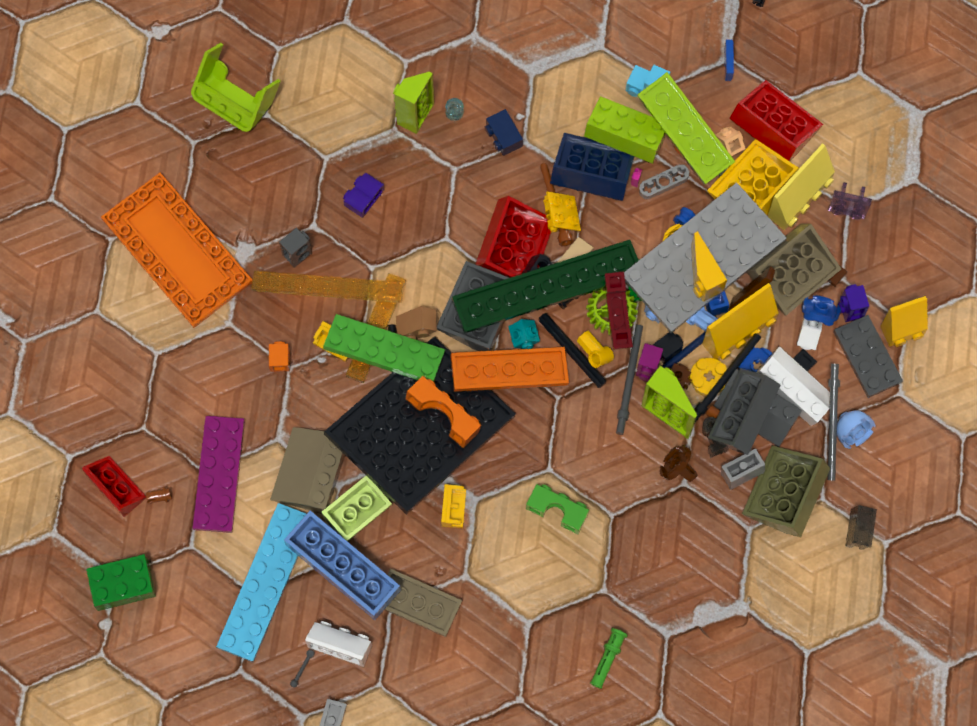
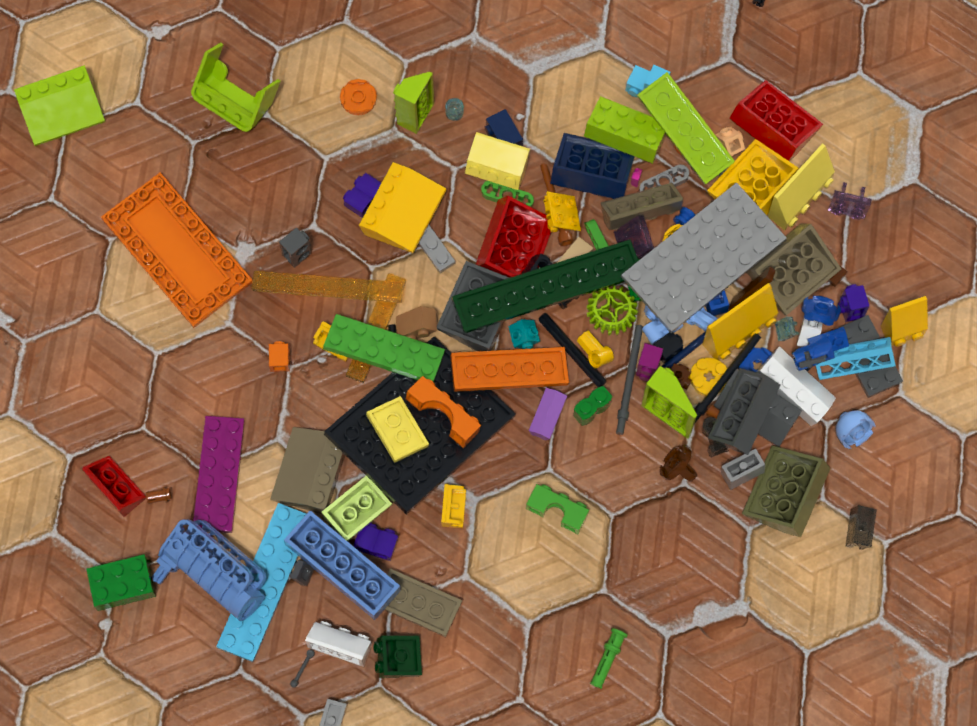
(59, 105): none -> lime slope
(212, 567): none -> medium blue piece
(301, 573): none -> flat silver tile
(358, 97): none -> orange tile
(376, 542): none -> dark purple brick
(397, 429): none -> light yellow tile
(398, 656): none -> dark green plate
(402, 208): none -> yellow slope
(436, 250): none -> light grey plate
(492, 196): none -> bright green beam
(497, 161): none -> light yellow slope
(547, 414): none -> medium lavender piece
(595, 234): none -> bright green beam
(597, 403): none -> green brick
(617, 310): dark red slope -> none
(638, 233): none -> clear purple plate
(649, 203): none -> dark tan slope
(656, 330): none -> light blue piece
(707, 275): yellow slope -> none
(729, 60): blue tile -> none
(785, 329): none -> clear light blue tile
(820, 348): none -> blue plate
(833, 383): dark grey bar -> none
(857, 352): none -> medium azure fence

